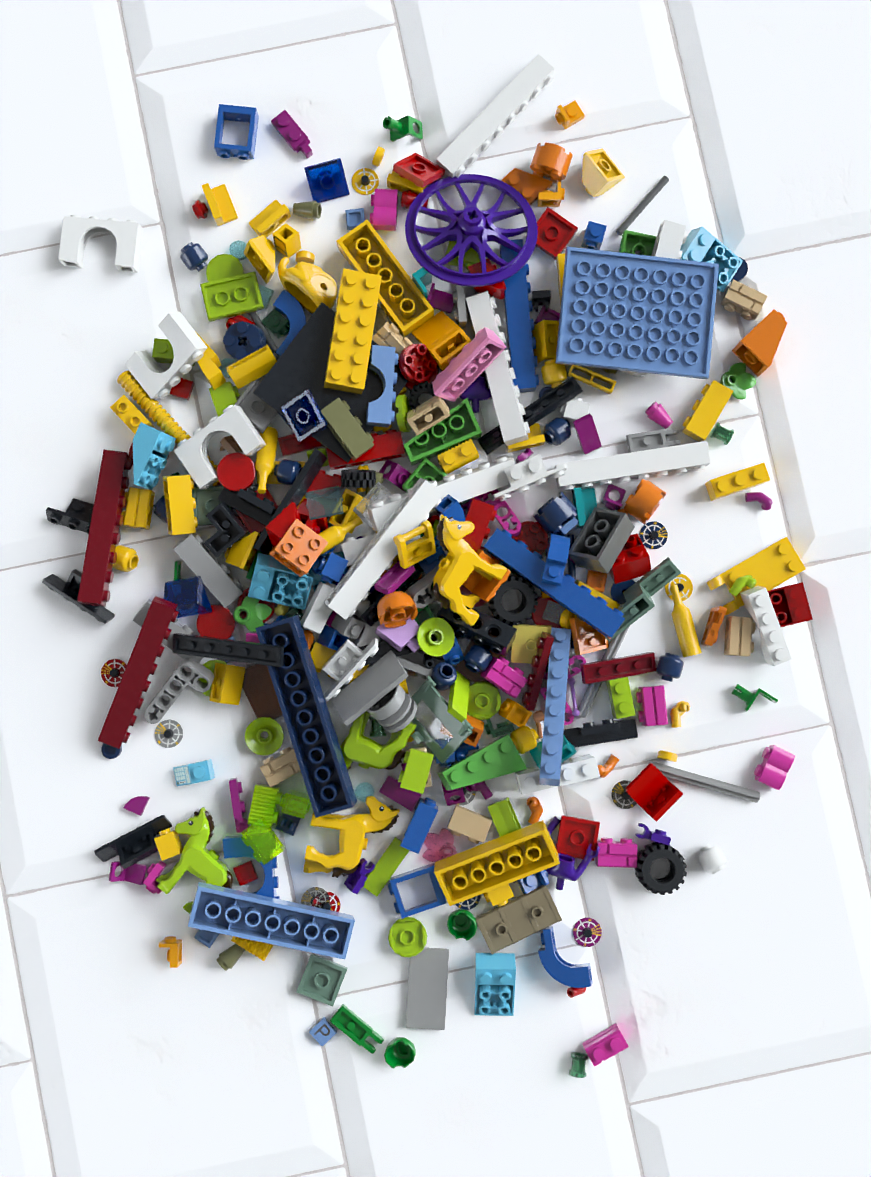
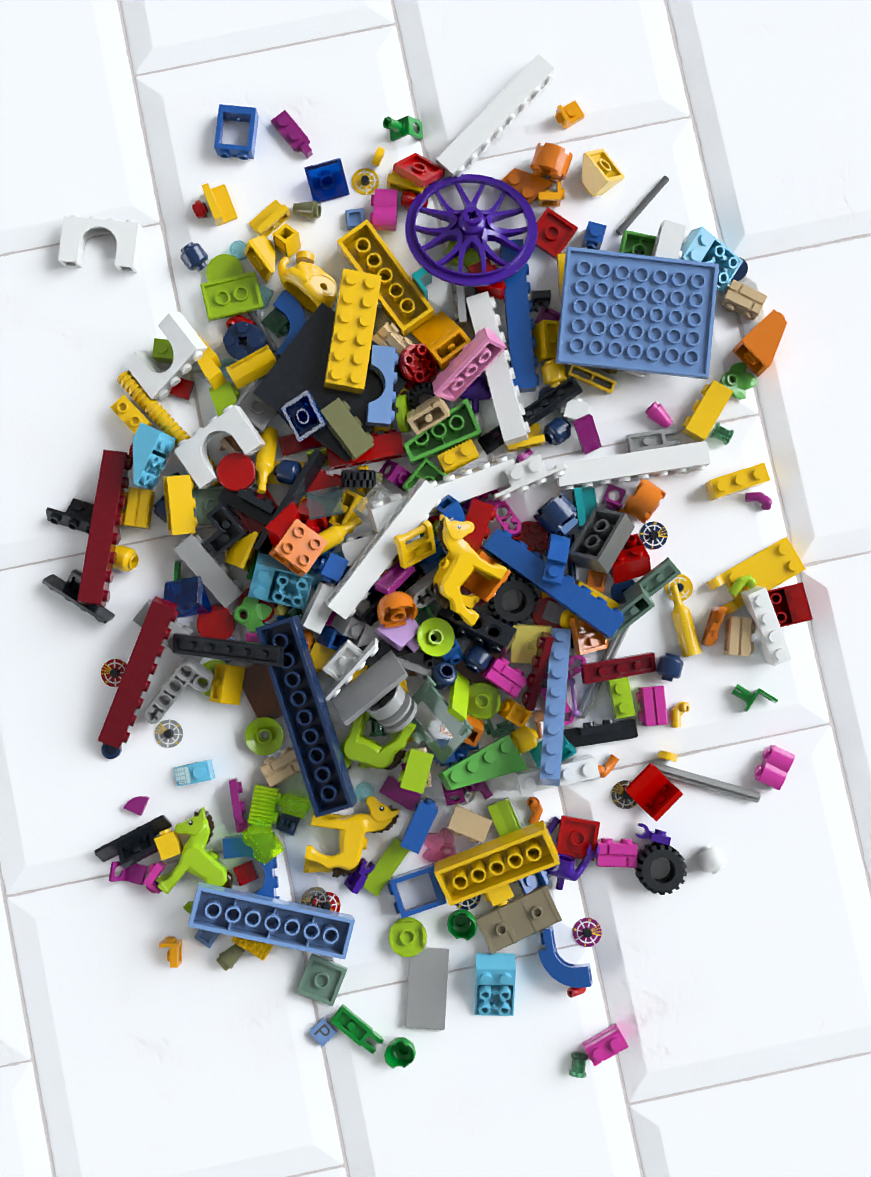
(440, 300): magenta bracket -> none

